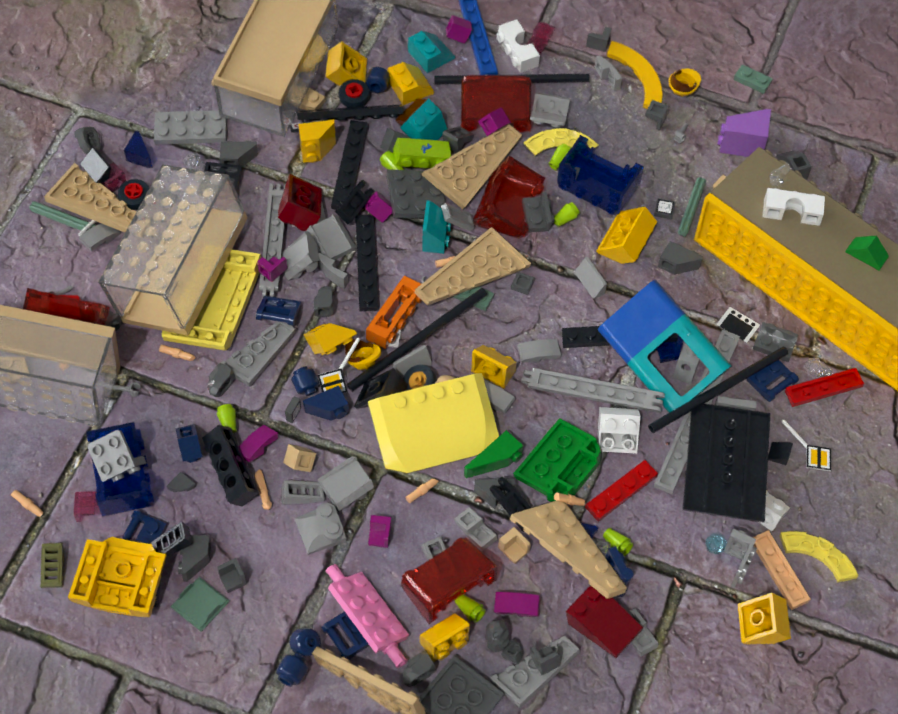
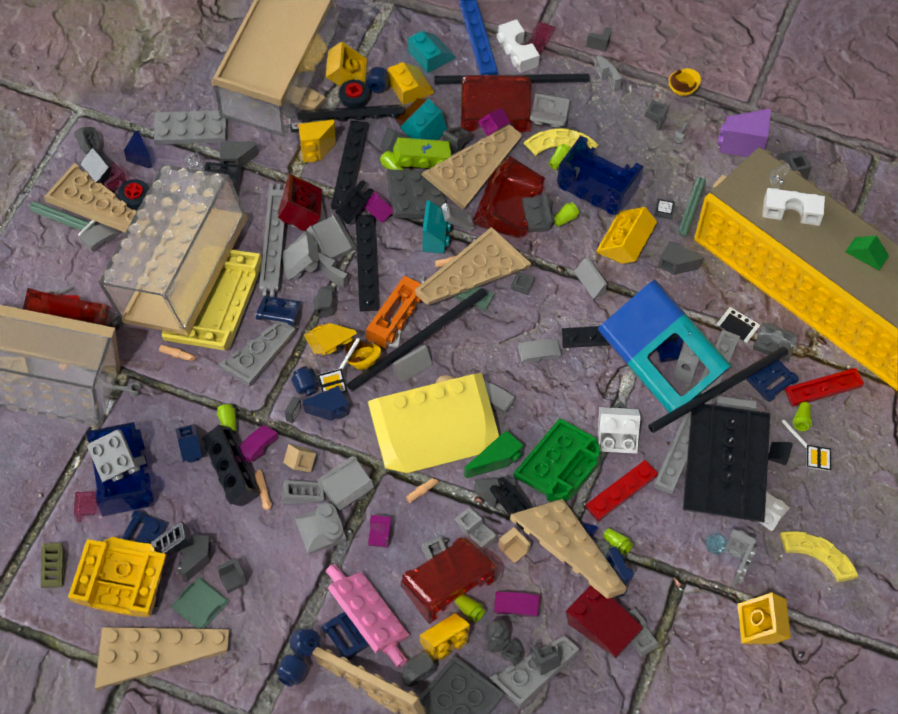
(27, 503): light nougat piece -> none
(148, 651): none -> tan wing
(181, 483): dark grey tile -> none
(220, 380): dark grey rock -> none
(272, 268): magenta panel -> none
(380, 386): black slope -> none
(419, 376): black wheel -> none
(458, 29): magenta panel -> none
(493, 365): yellow slope -> none
(569, 499): light nougat piece -> none
(593, 390): light grey hinge -> none
(641, 68): yellow tile -> none
(753, 79): sand green plate -> none
(780, 570): light nougat plate -> none
(803, 420): none -> lime cone
(815, 368): clear animal -> none

